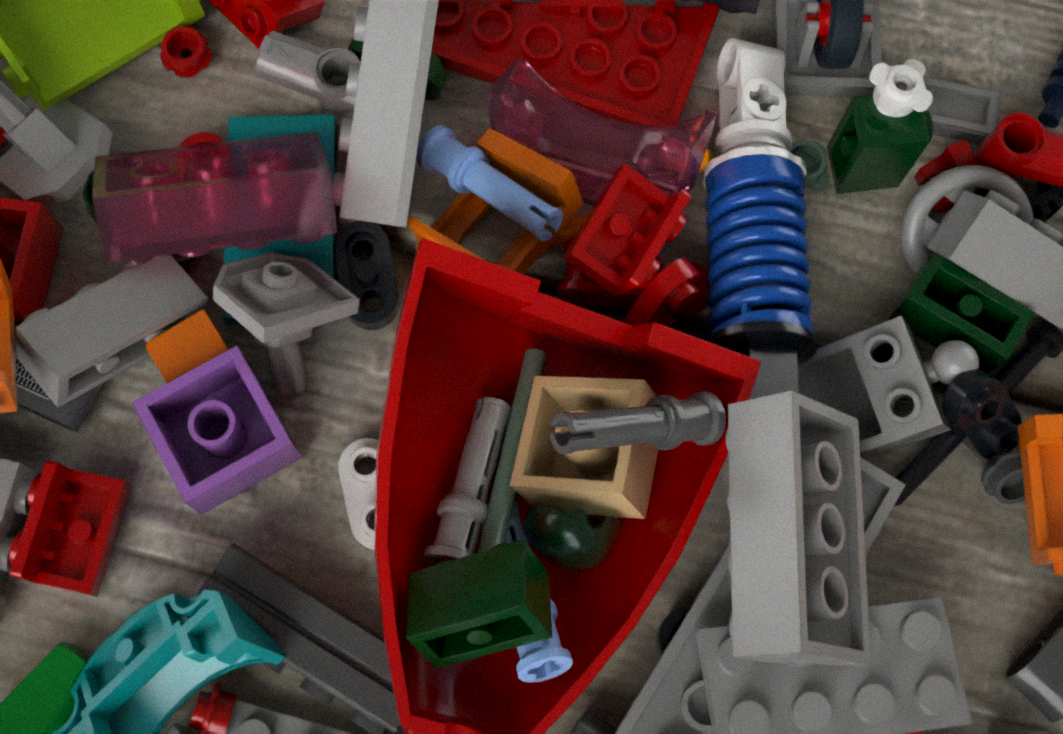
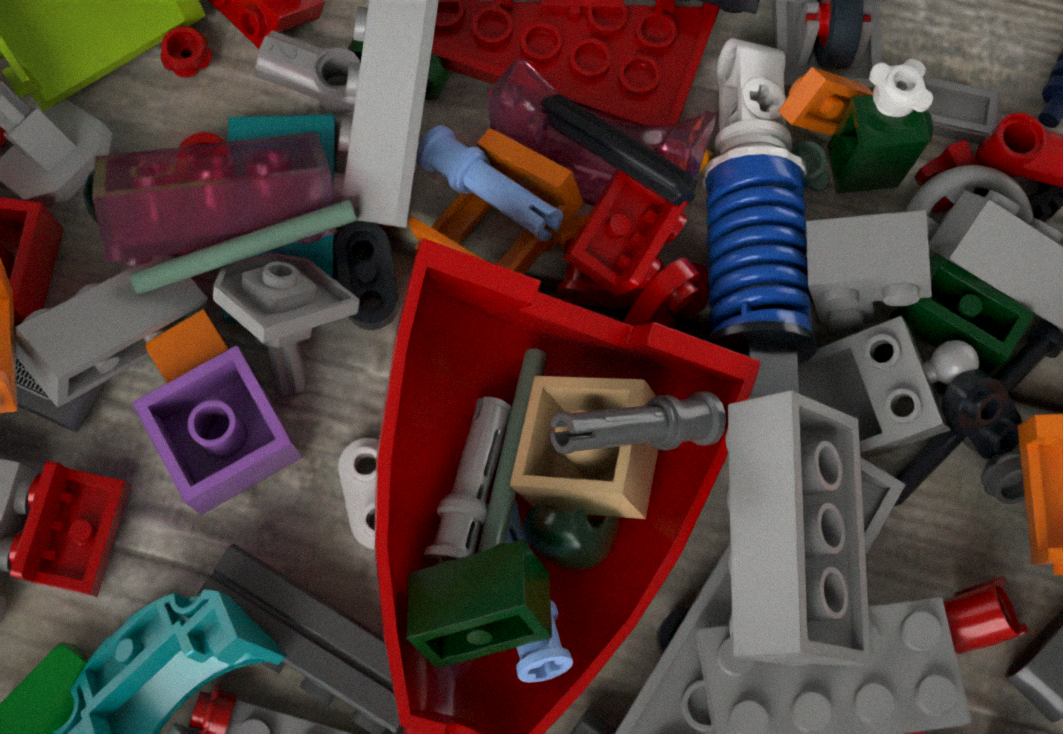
(242, 247): none -> sand green bar
(620, 150): none -> black axle
(820, 100): none -> orange plate
(866, 262): none -> light grey brick
(982, 616): none -> red piece

